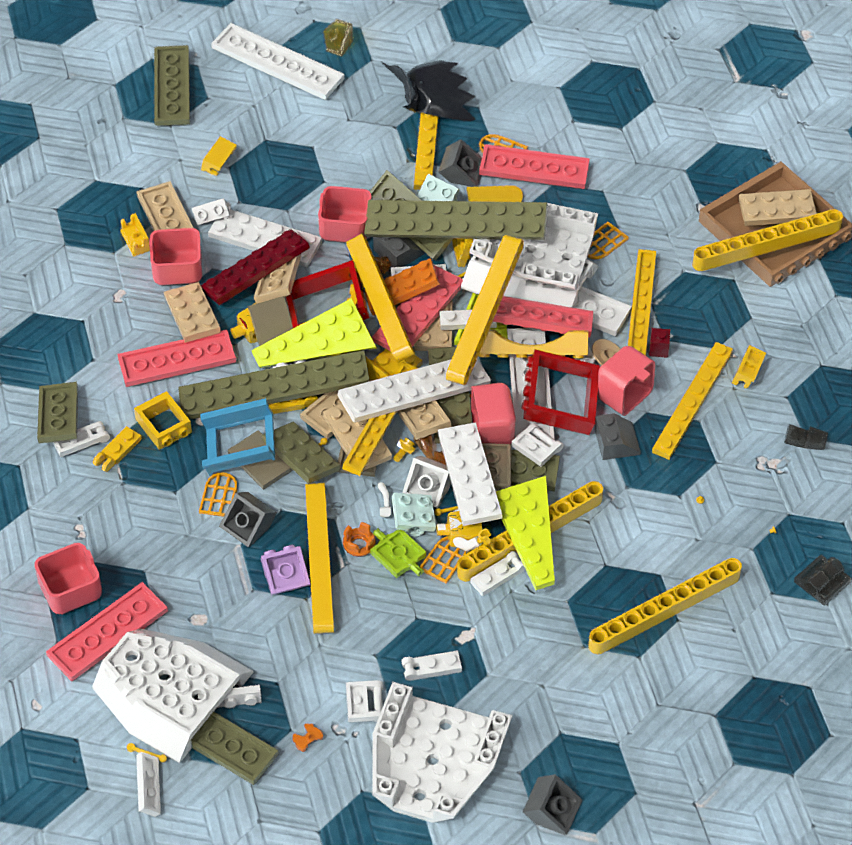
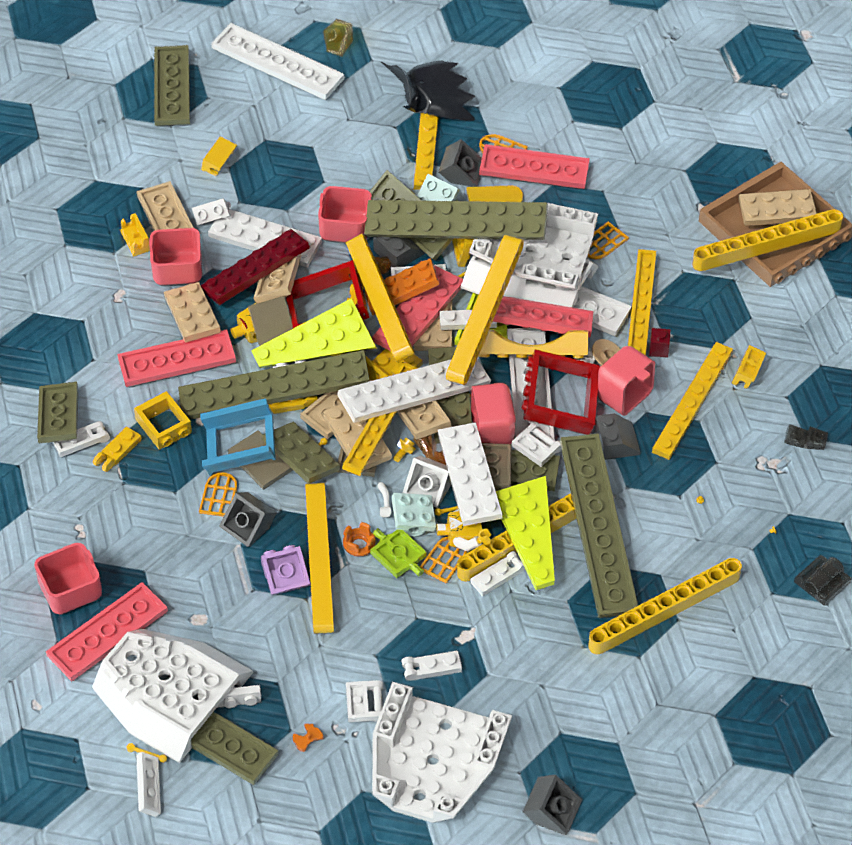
(598, 525): none -> olive plate

